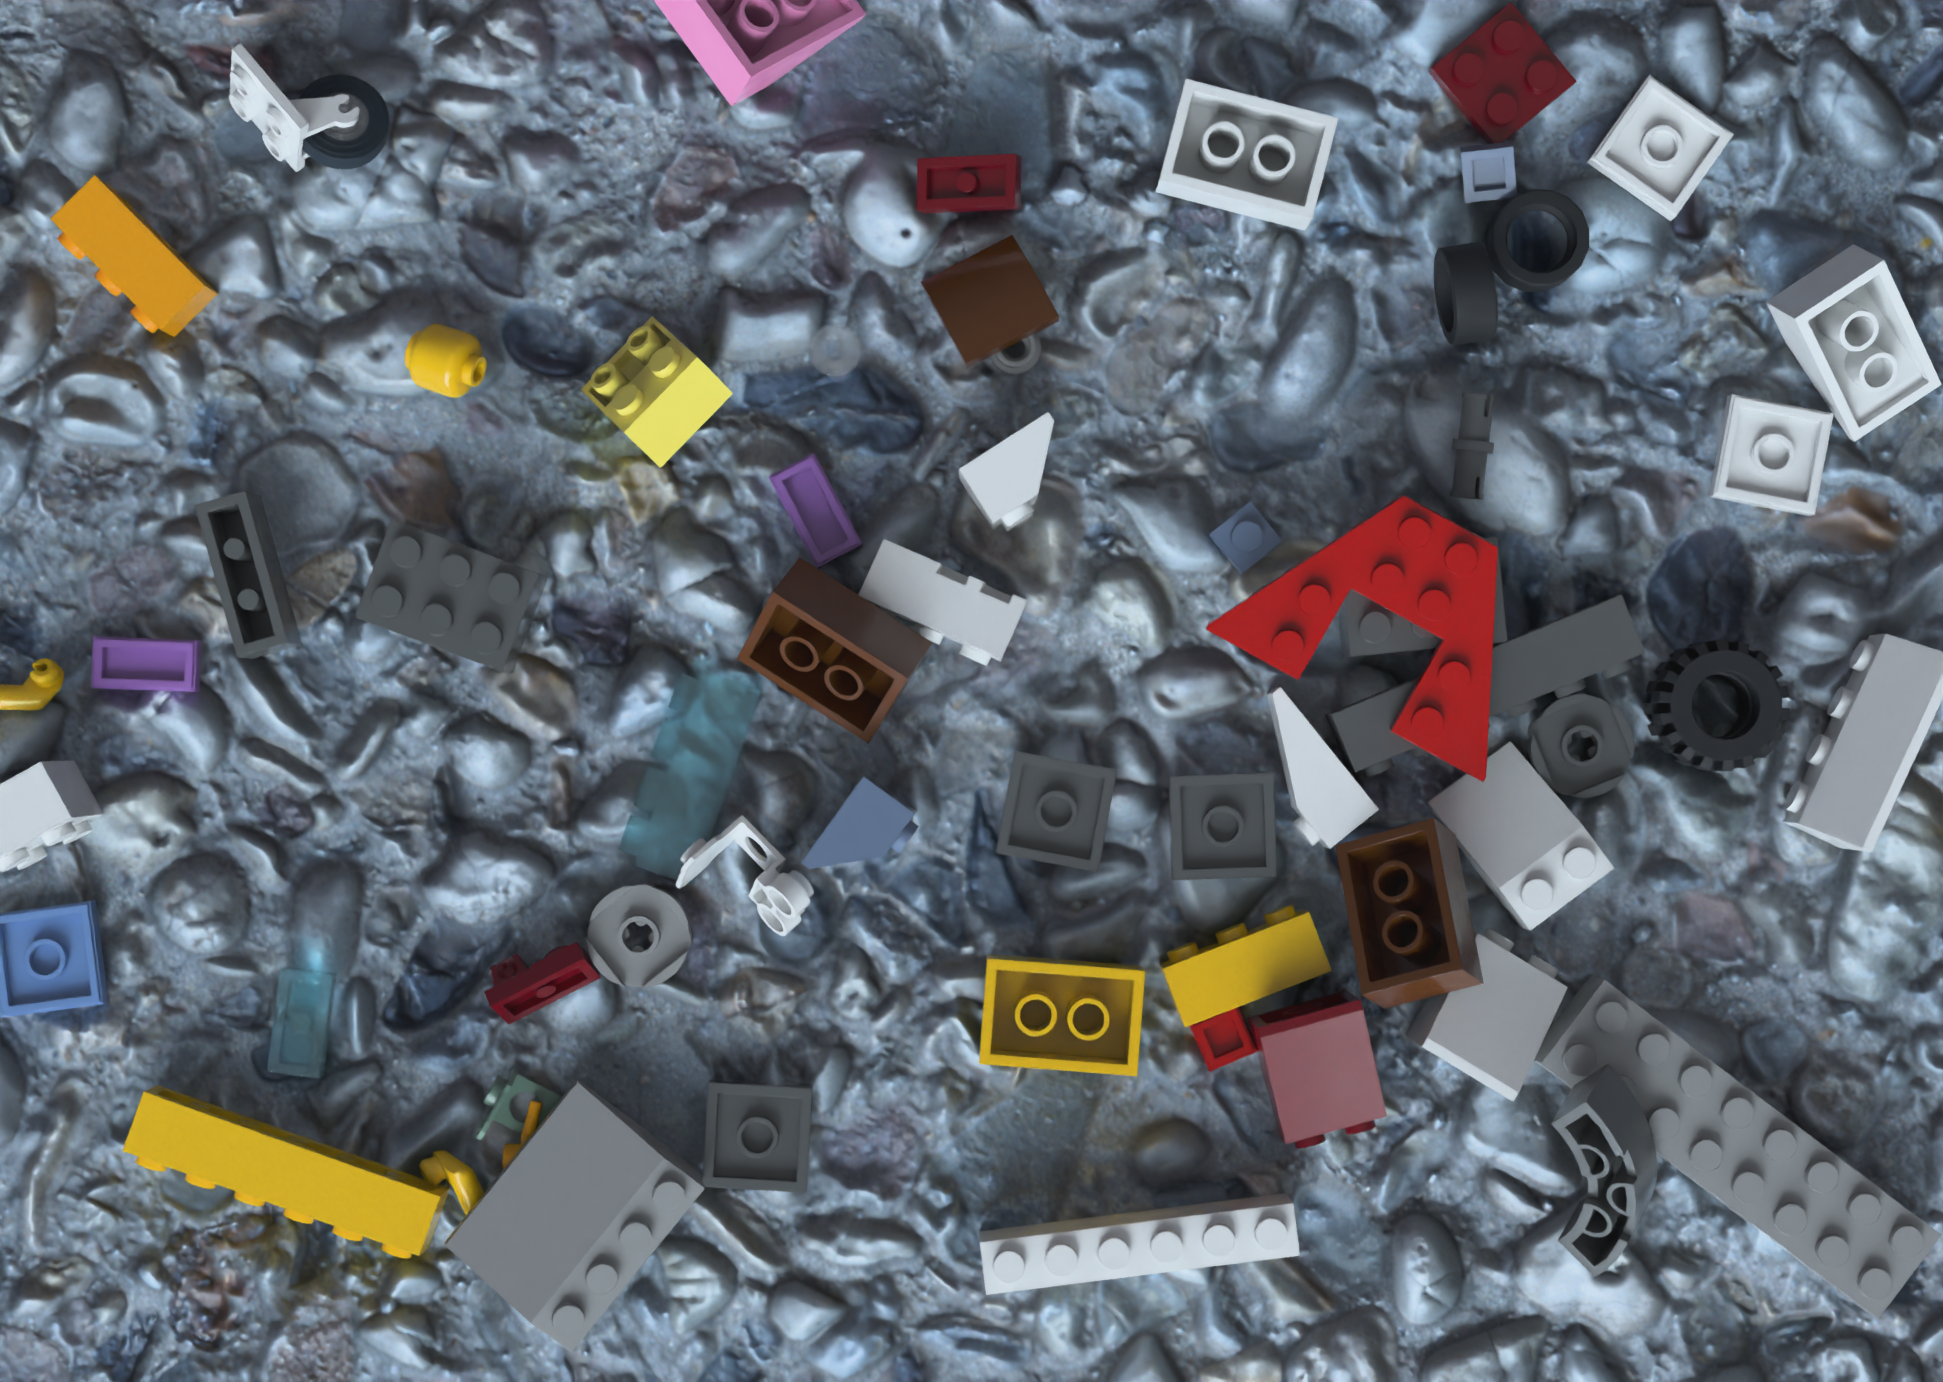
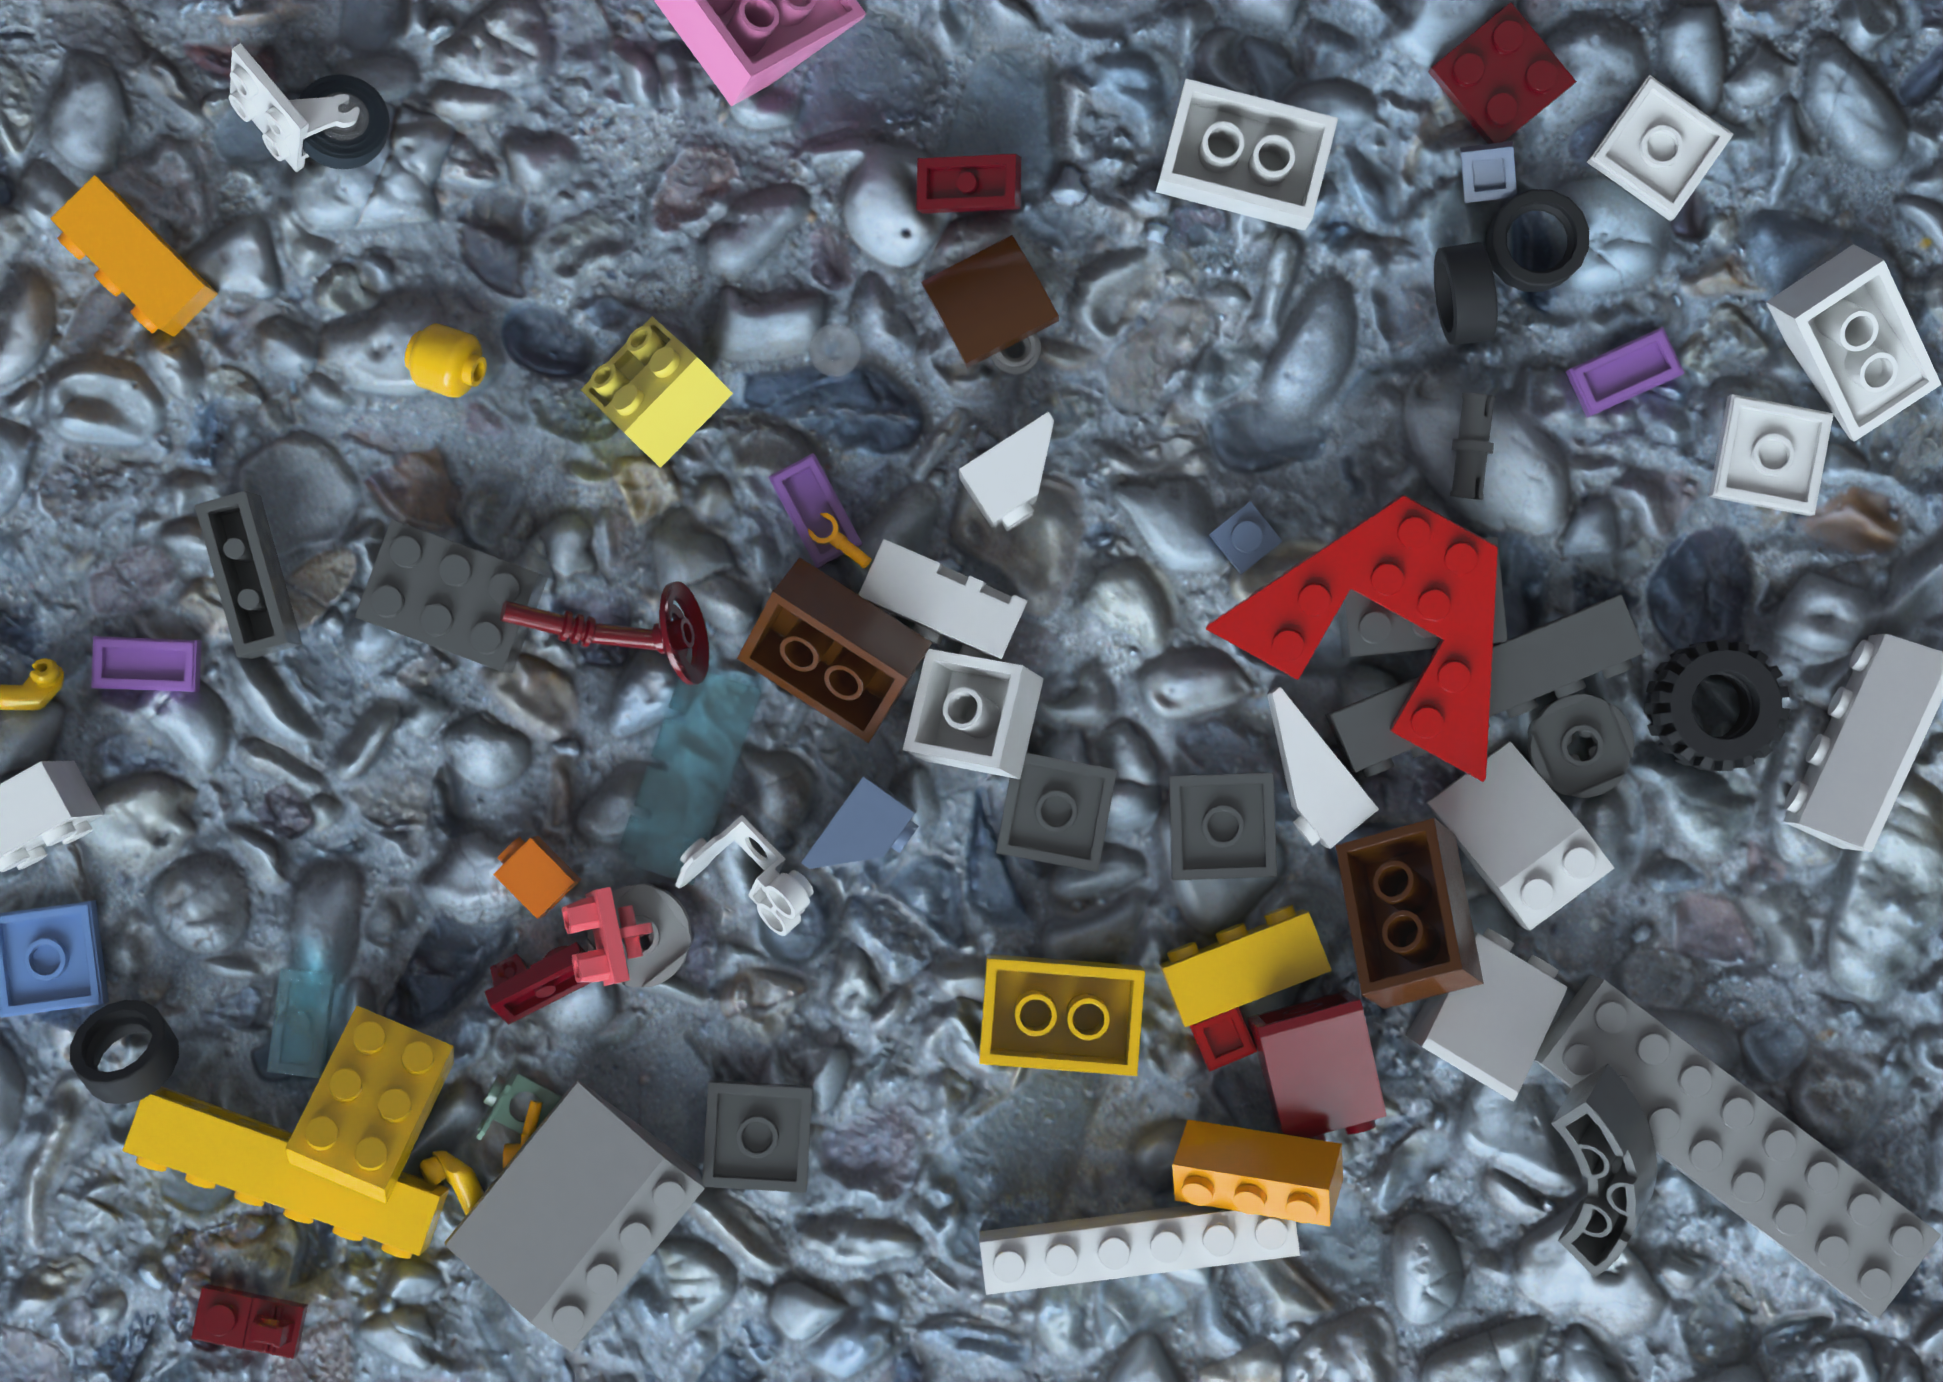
(110, 1025): none -> black tyre
(249, 1321): none -> dark red hinge
(370, 1104): none -> yellow brick
(535, 875): none -> orange brick
(599, 914): none -> coral hips
(667, 636): none -> dark red dish
(841, 543): none -> light orange hand
(973, 713): none -> white brick
(1258, 1172): none -> light orange brick
(1624, 372): none -> medium lavender tile

